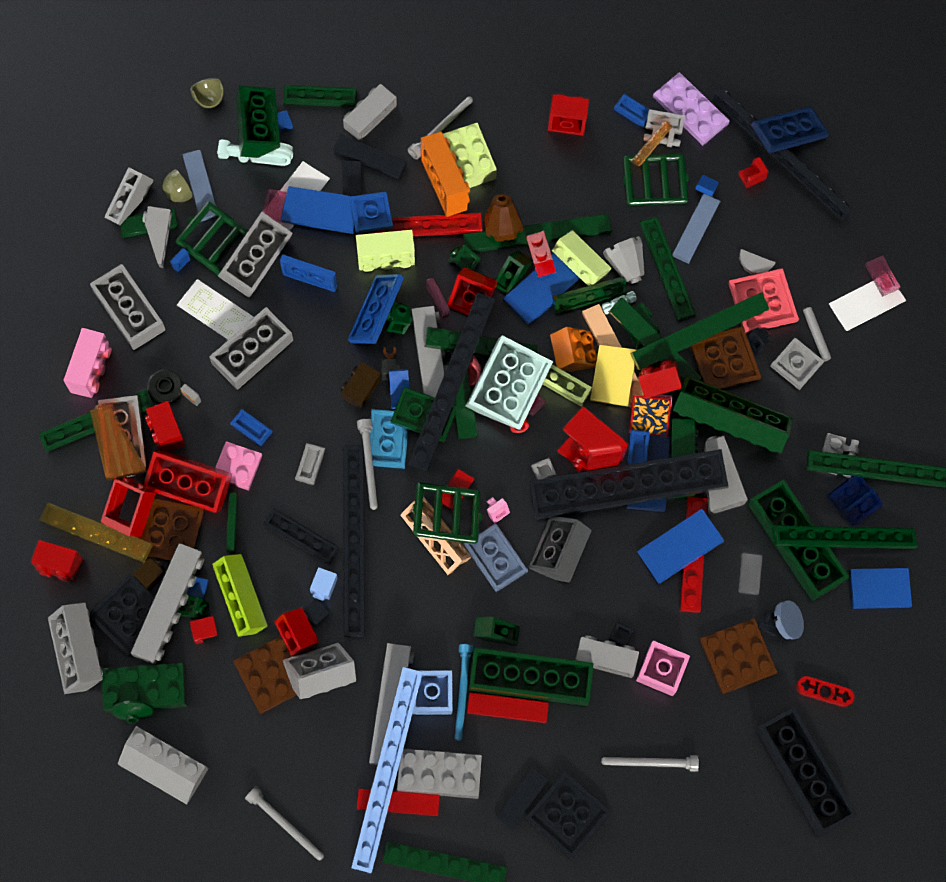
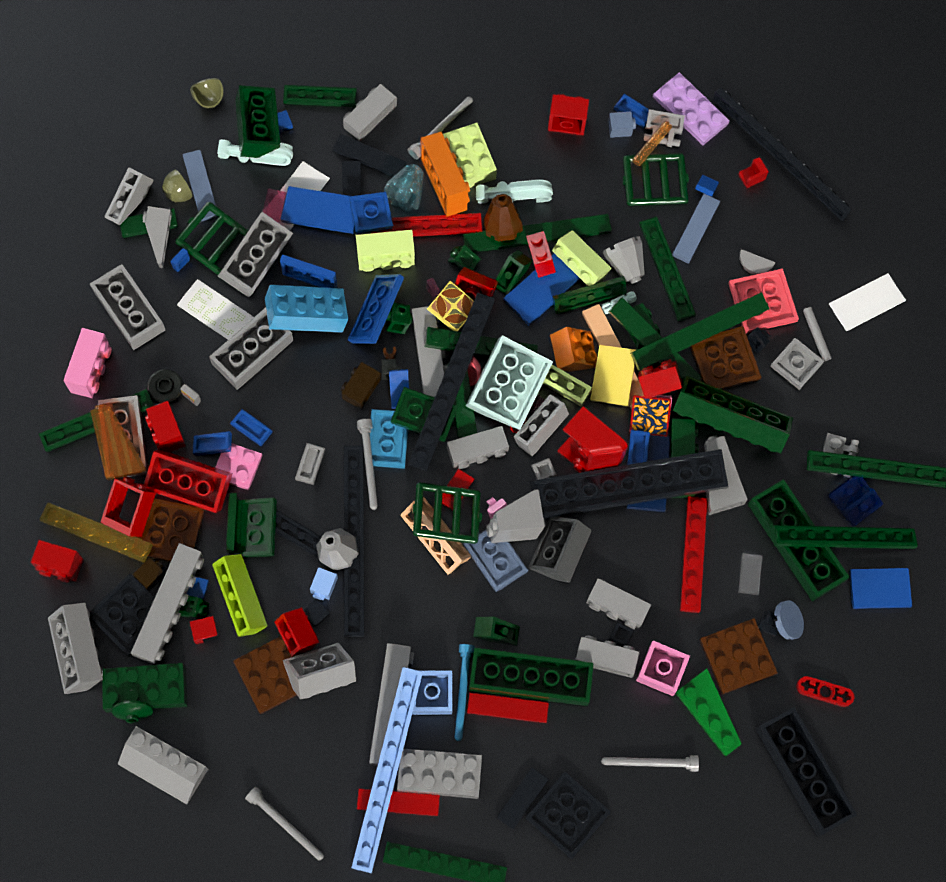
(212, 443): none -> blue tile
(256, 527): none -> dark green tile
(306, 308): none -> dark azure brick
(337, 549): none -> light grey cone
(406, 188): none -> clear light blue cone
(451, 306): none -> tile
(478, 447): none -> light grey brick
(517, 520): none -> light grey slope
(520, 190): none -> light aqua piece
(541, 425): none -> light grey brick
(618, 604): none -> light grey brick
(621, 124): none -> sand blue brick
(680, 546): blue tile -> none
(708, 709): none -> green wing
(790, 129): dark blue tile -> none
(882, 276): clear pink plate -> none

